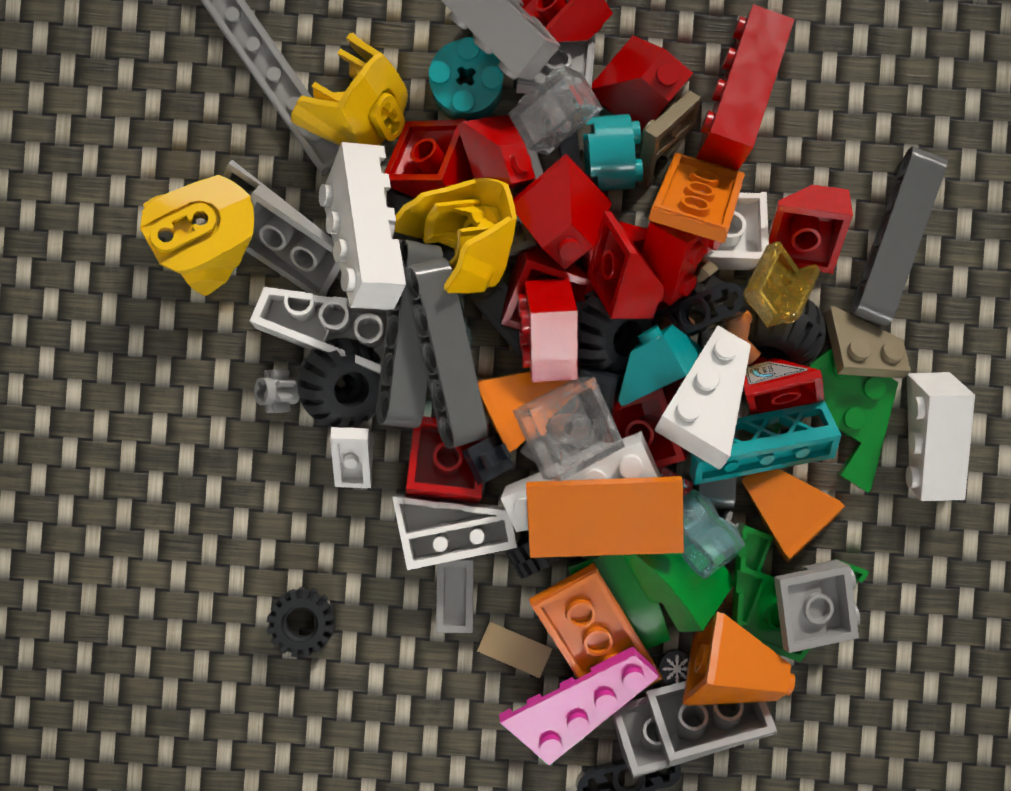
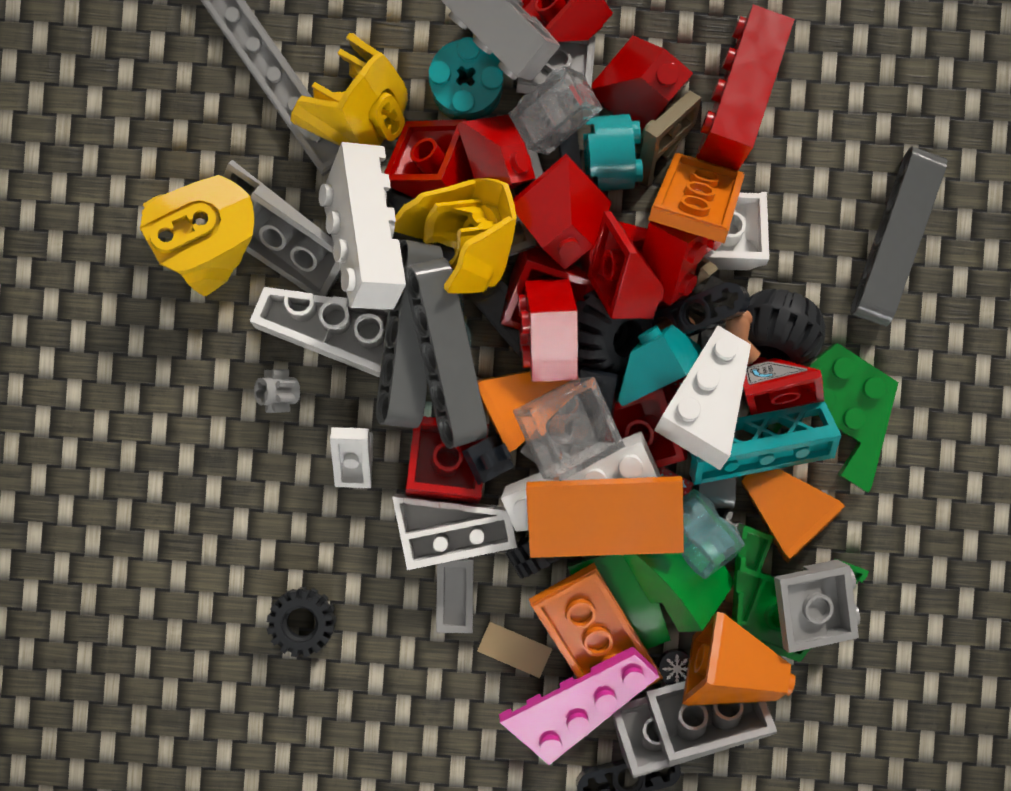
(327, 401): black wheel -> none
(778, 286): clear yellow bracket -> none
(813, 225): red slope -> none
(864, 348): dark tan wing -> none
(938, 435): white wedge -> none

